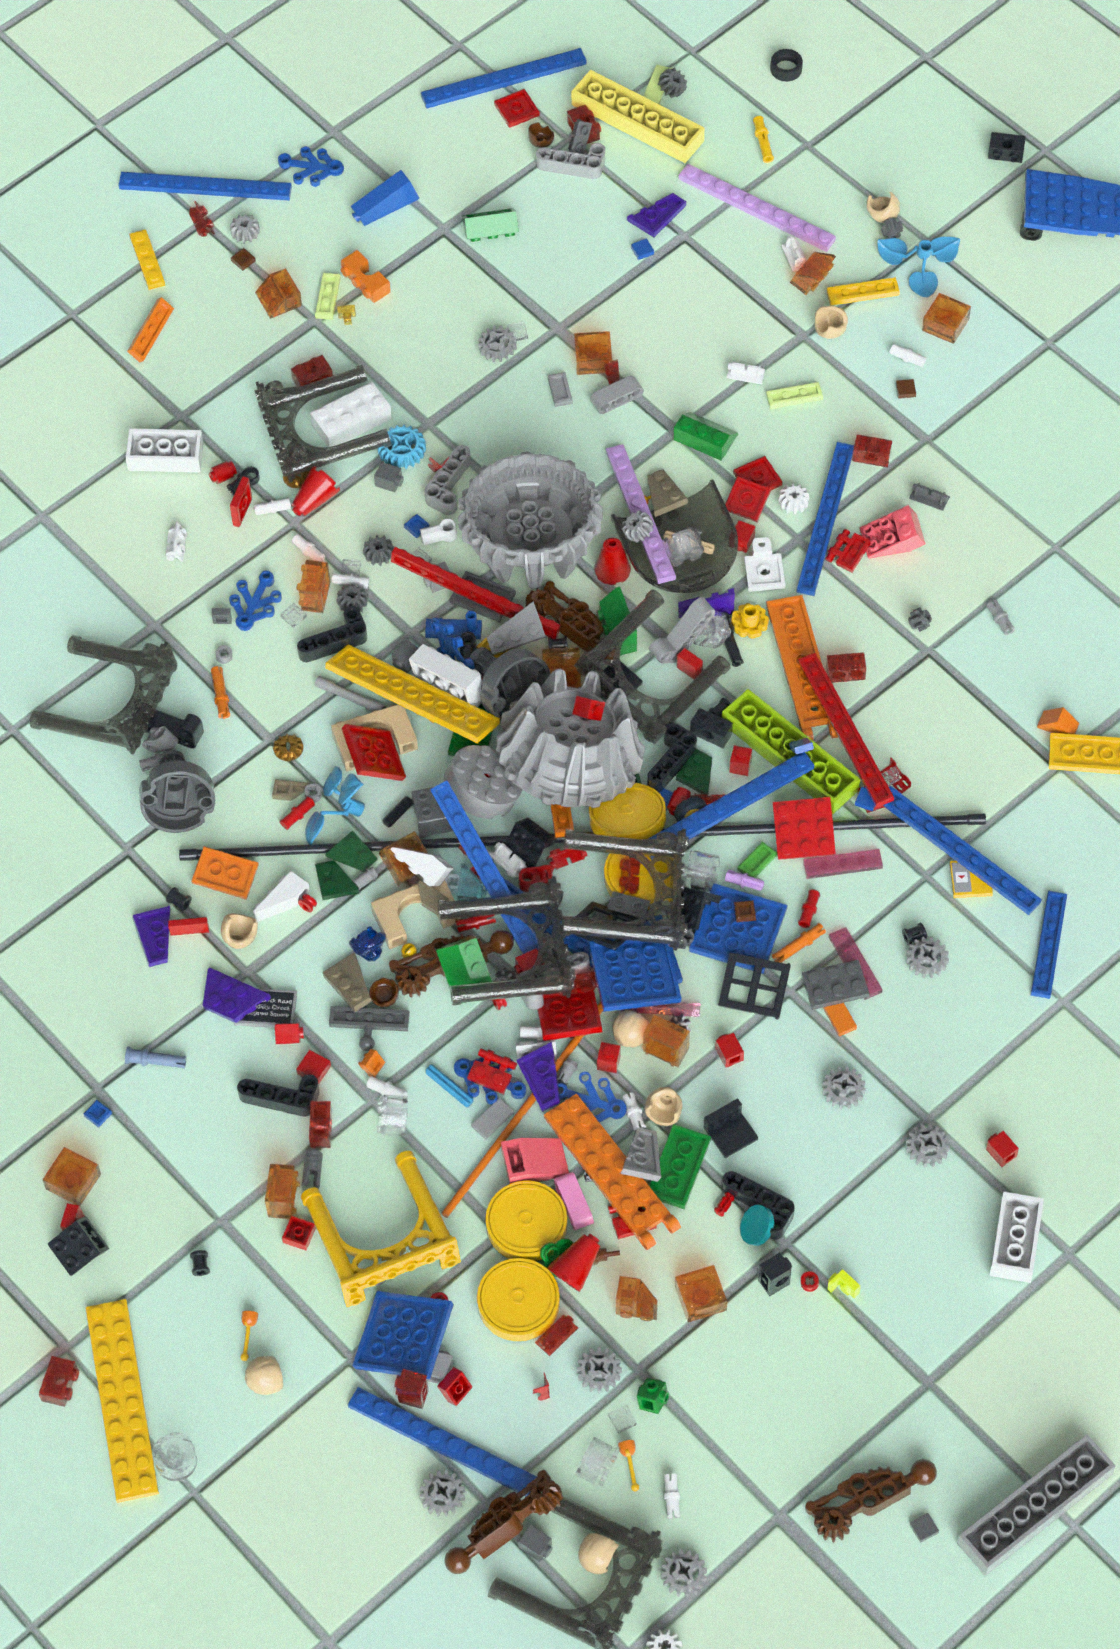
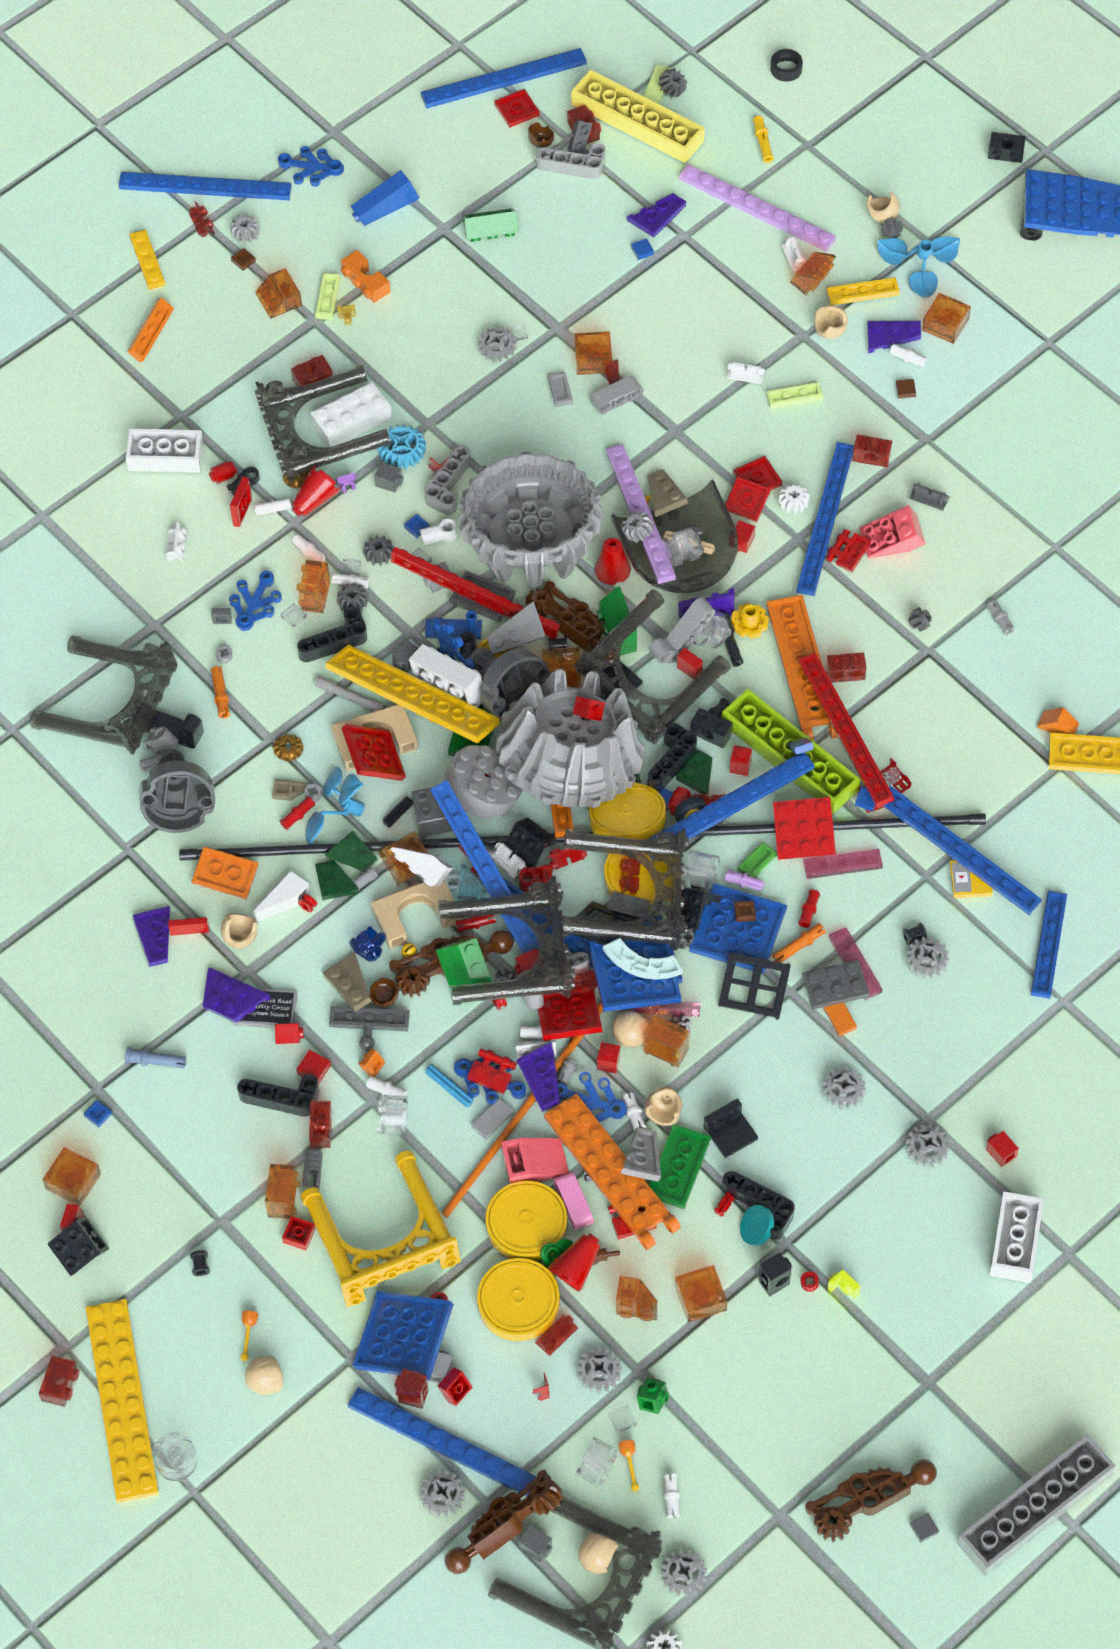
(178, 899): black bush -> none
(346, 480): none -> medium lavender tile
(430, 897): dark tan tile -> none
(642, 967): none -> light aqua tile
(704, 435): green slope -> none
(729, 1049): red brick -> none
(764, 560): white plate -> none
(886, 333): none -> dark purple wing

